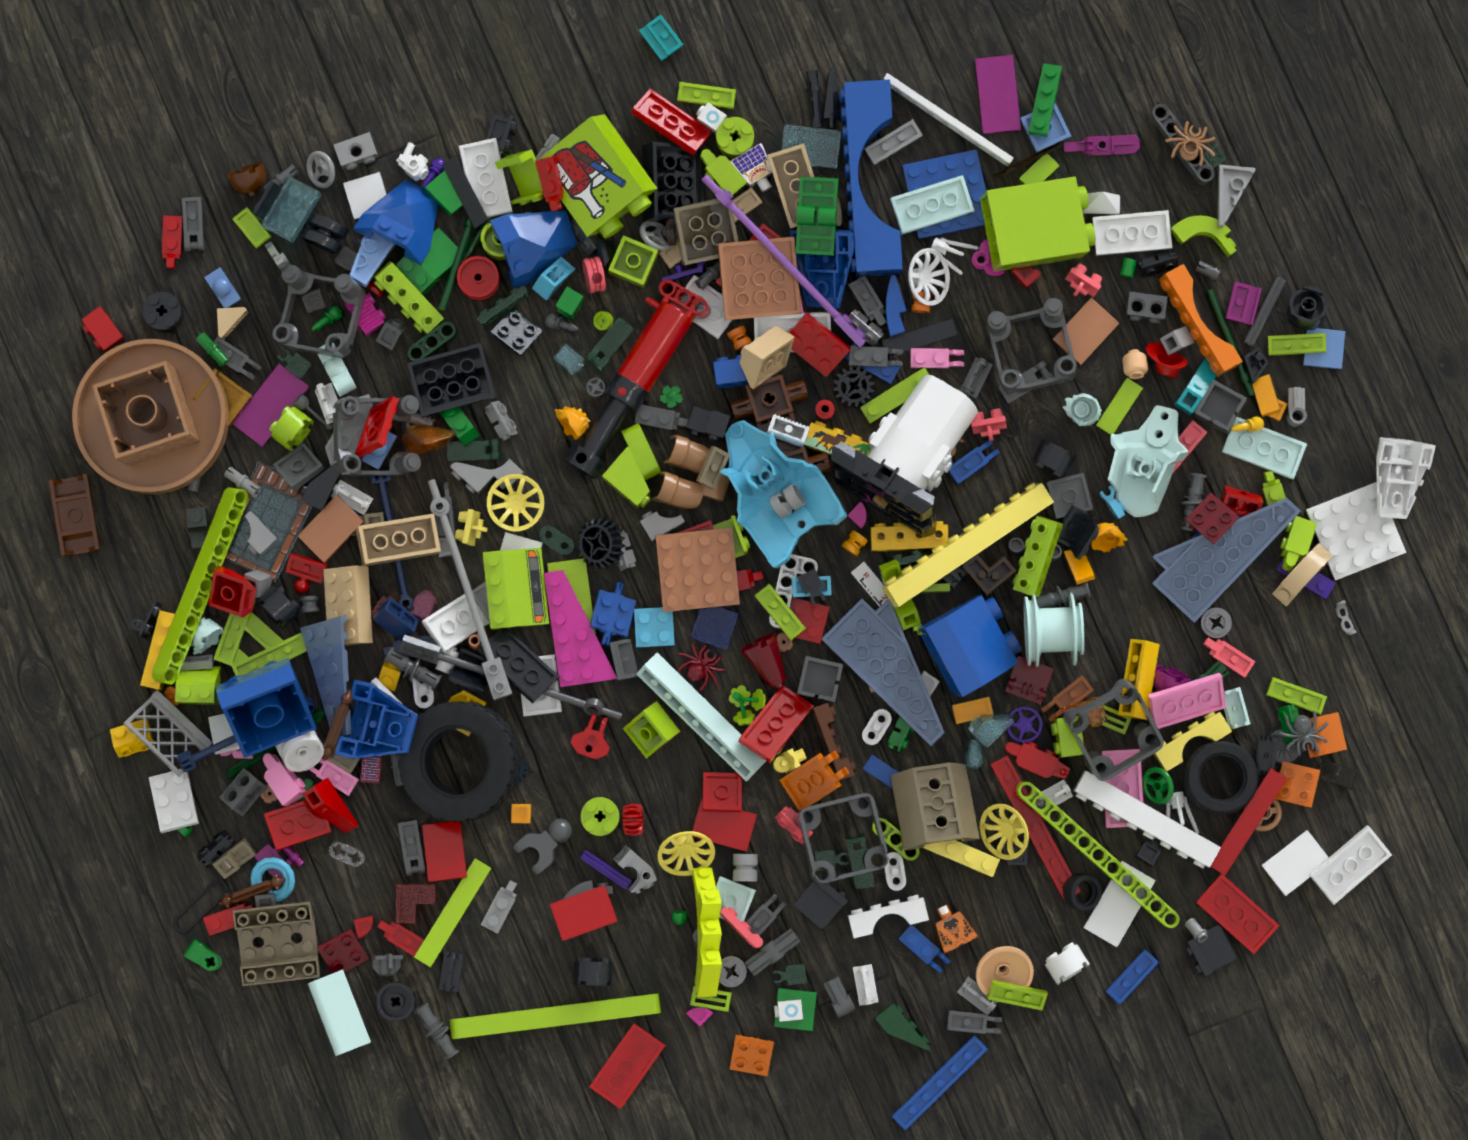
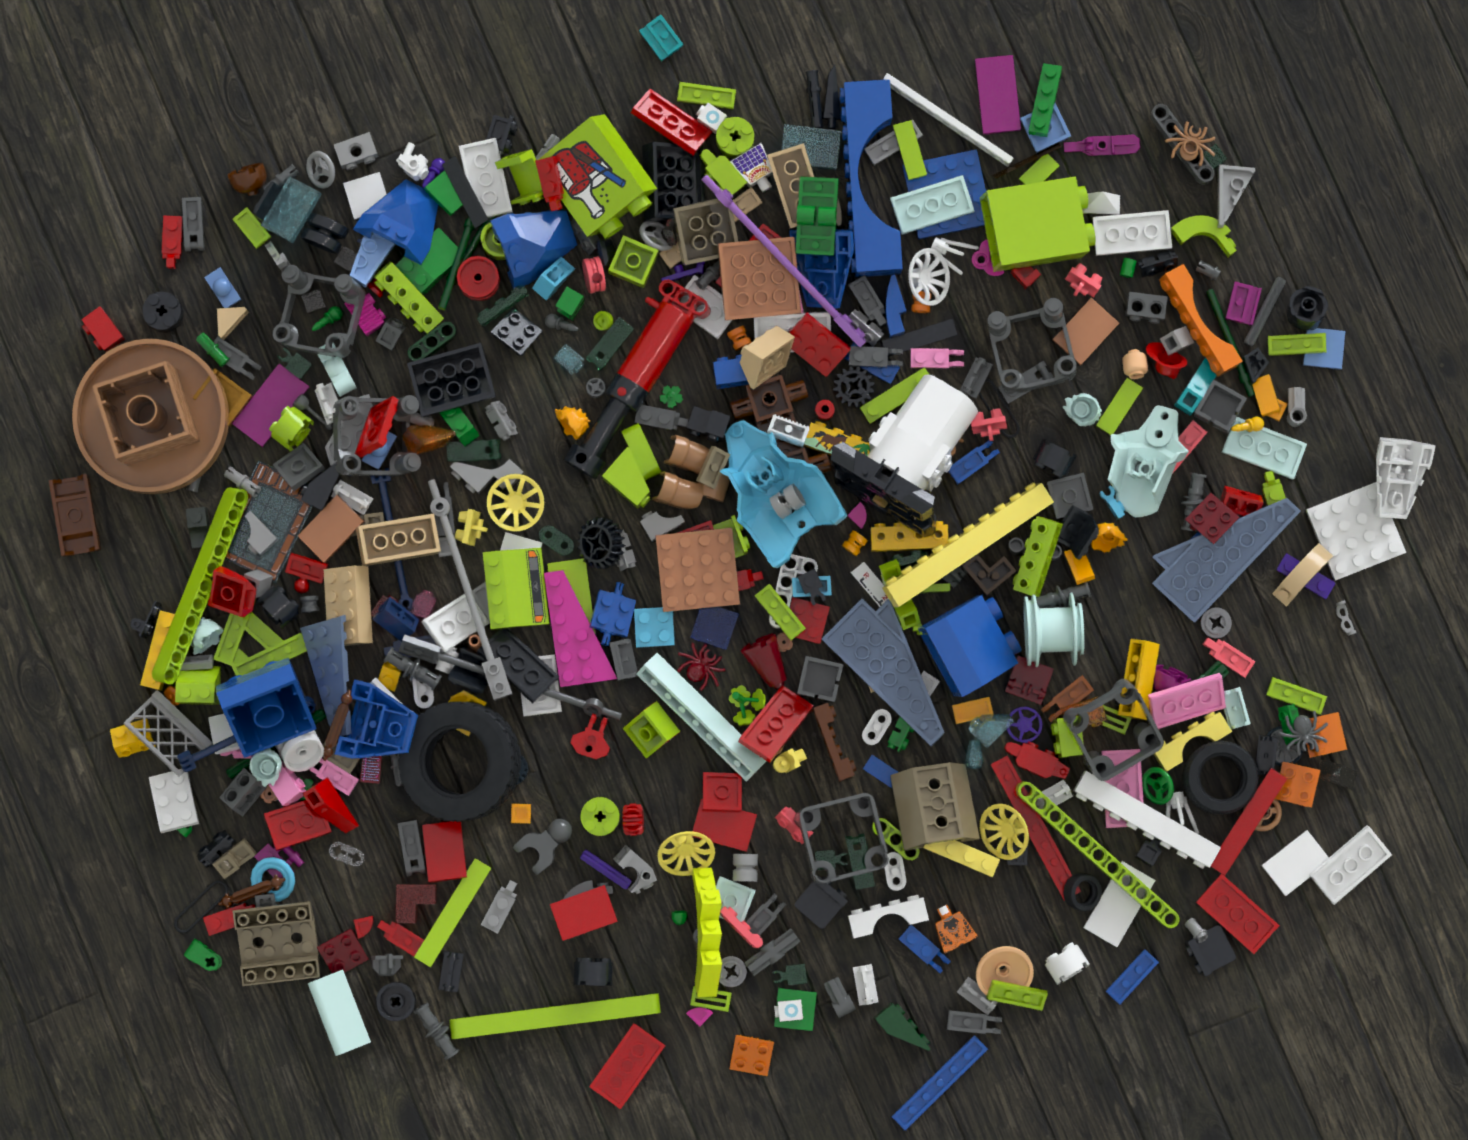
(266, 766): none -> light aqua hair
(813, 780): orange tile -> none
(909, 150): none -> lime tile
(1297, 541): lime hinge -> none

